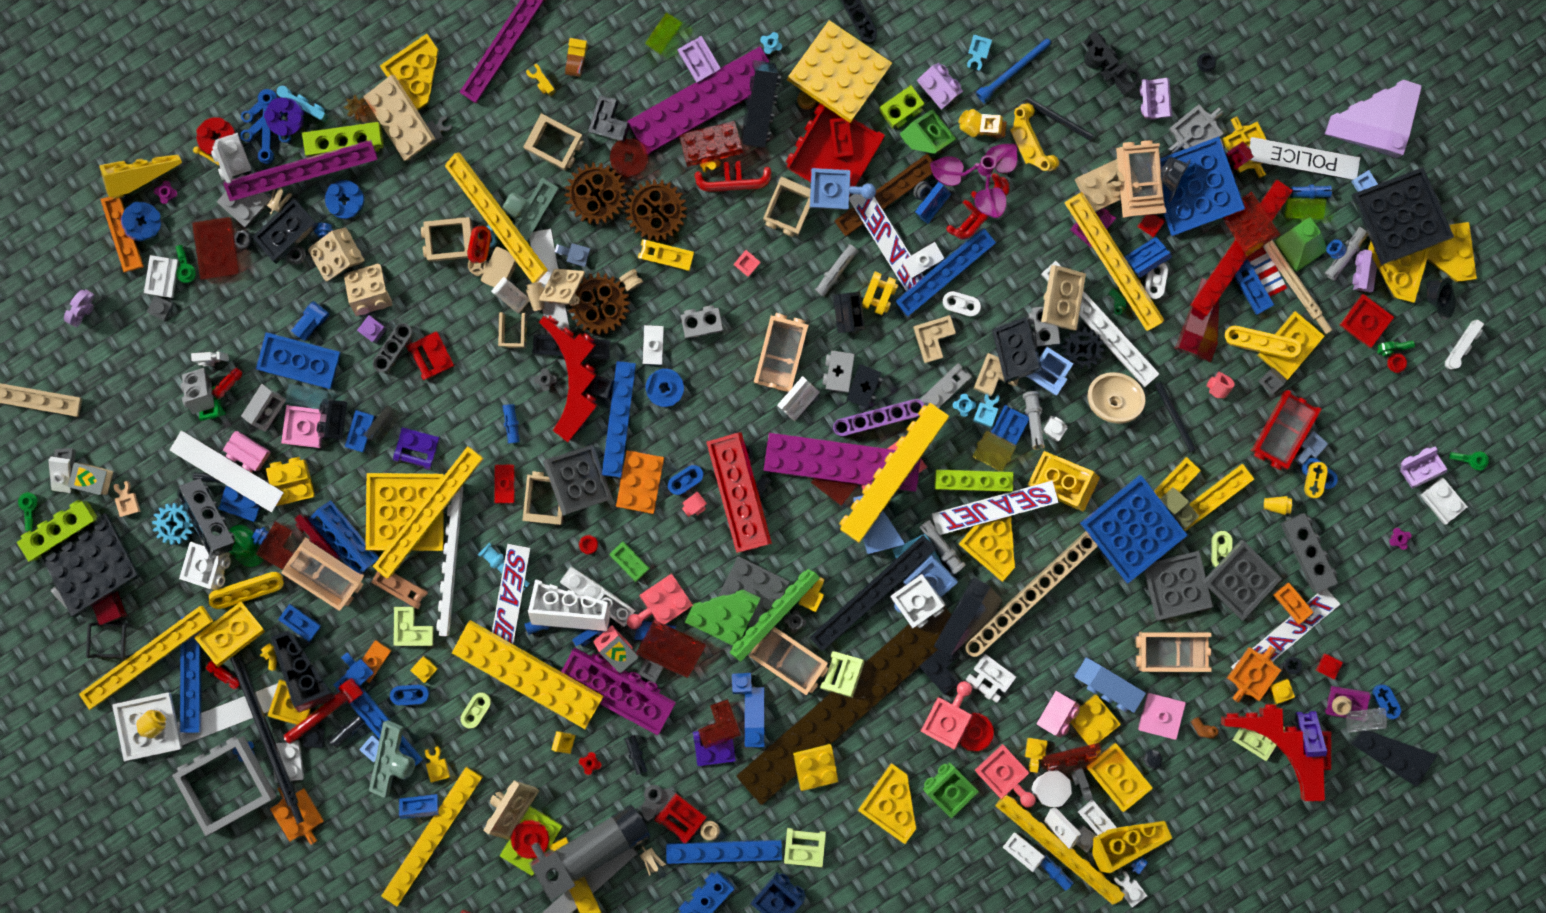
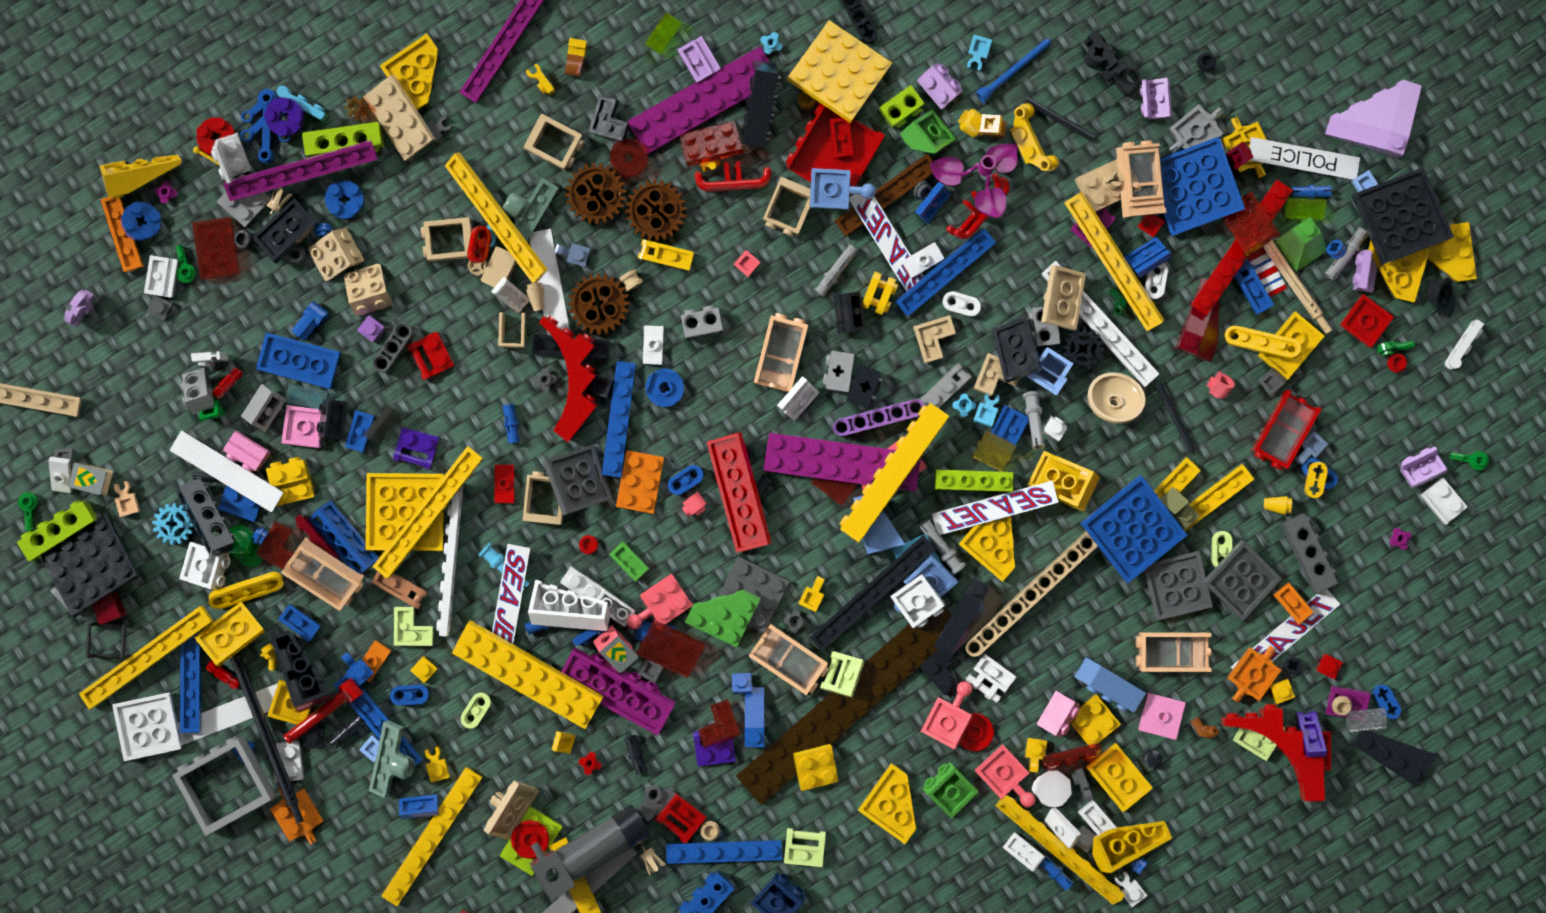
(151, 724): yellow head -> none
(562, 287): tan hinge -> none
(774, 615): bright green plate -> none
(1172, 173): black piece -> none

